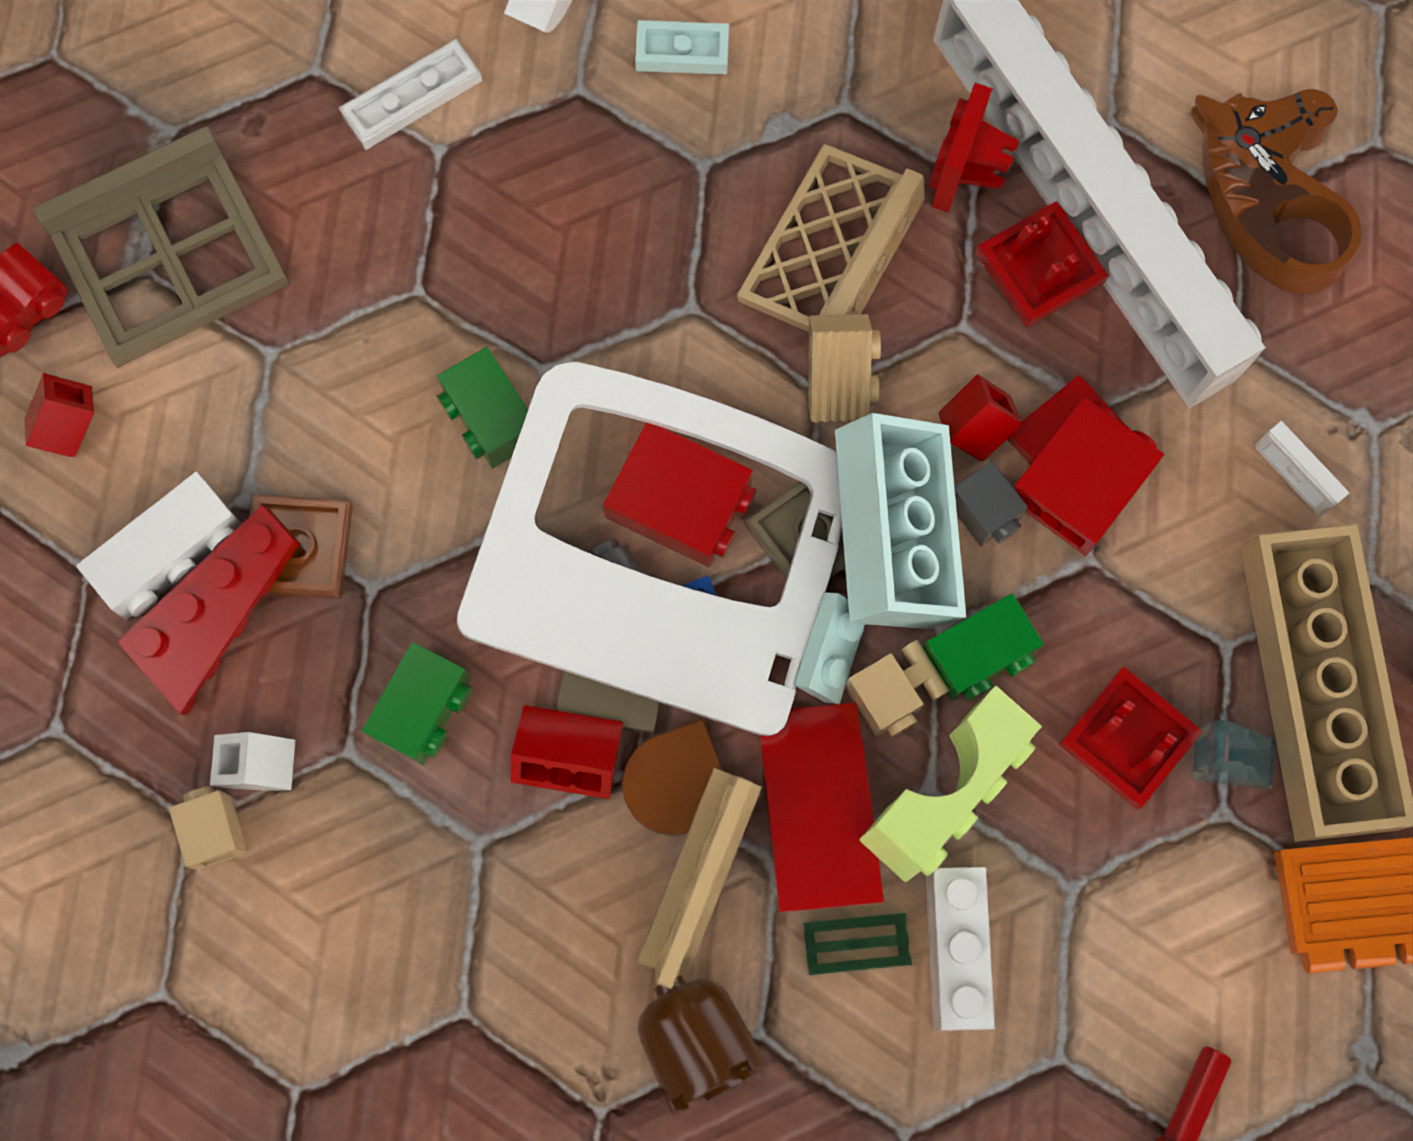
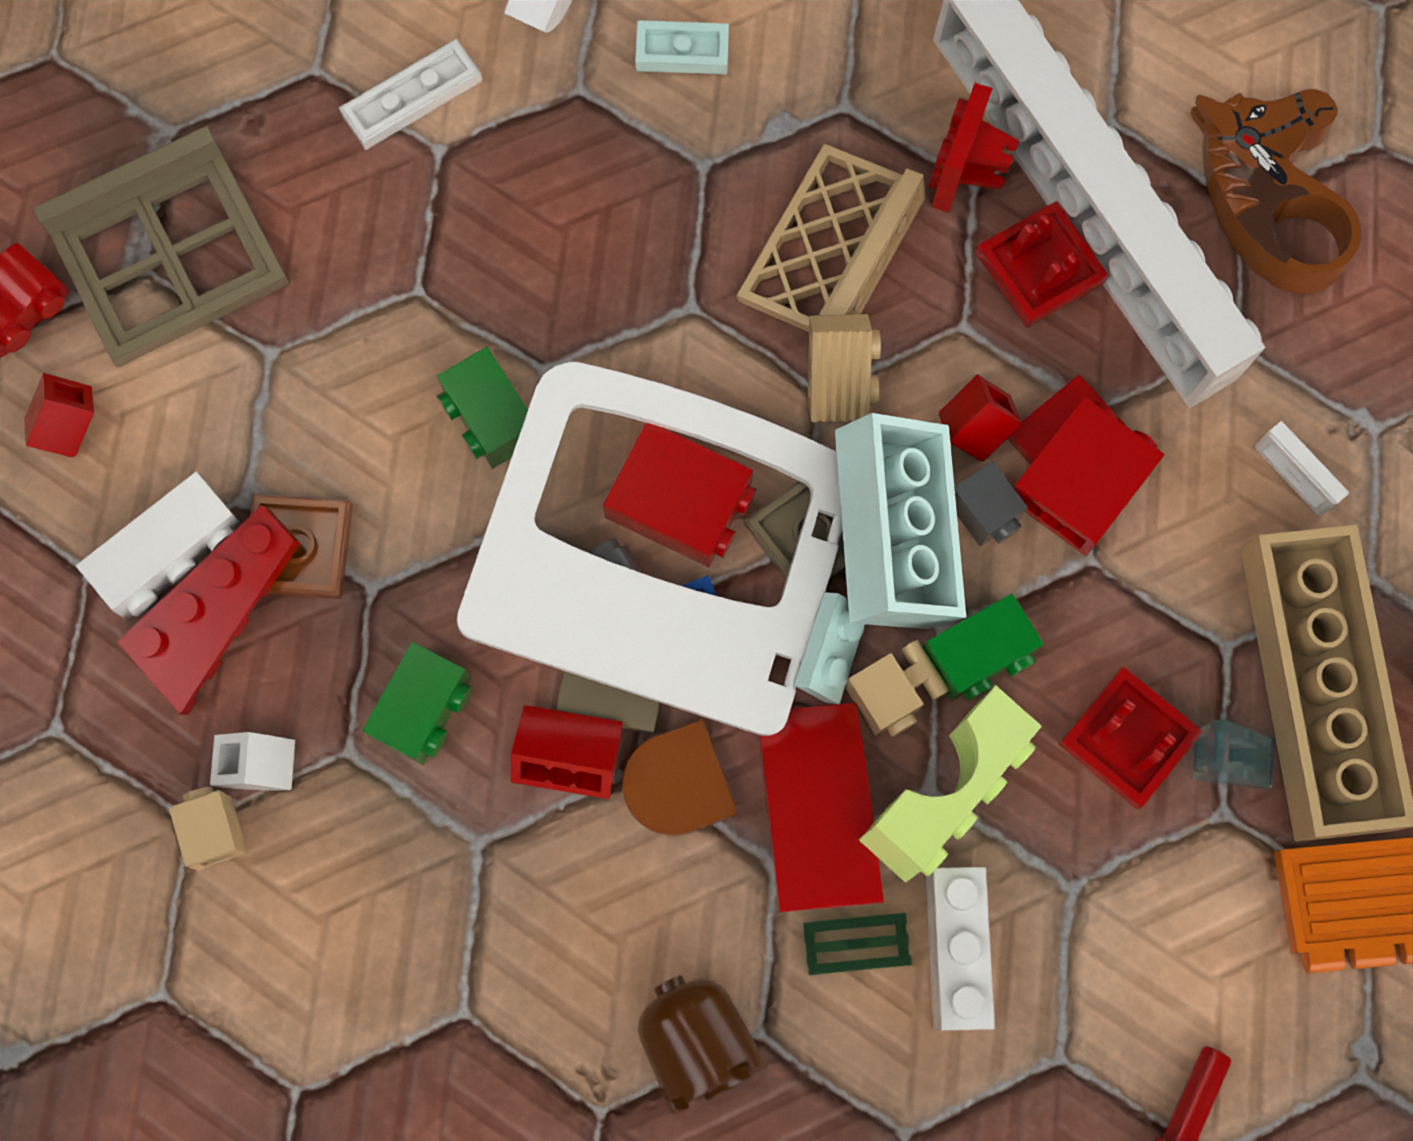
(698, 876): tan fence -> none

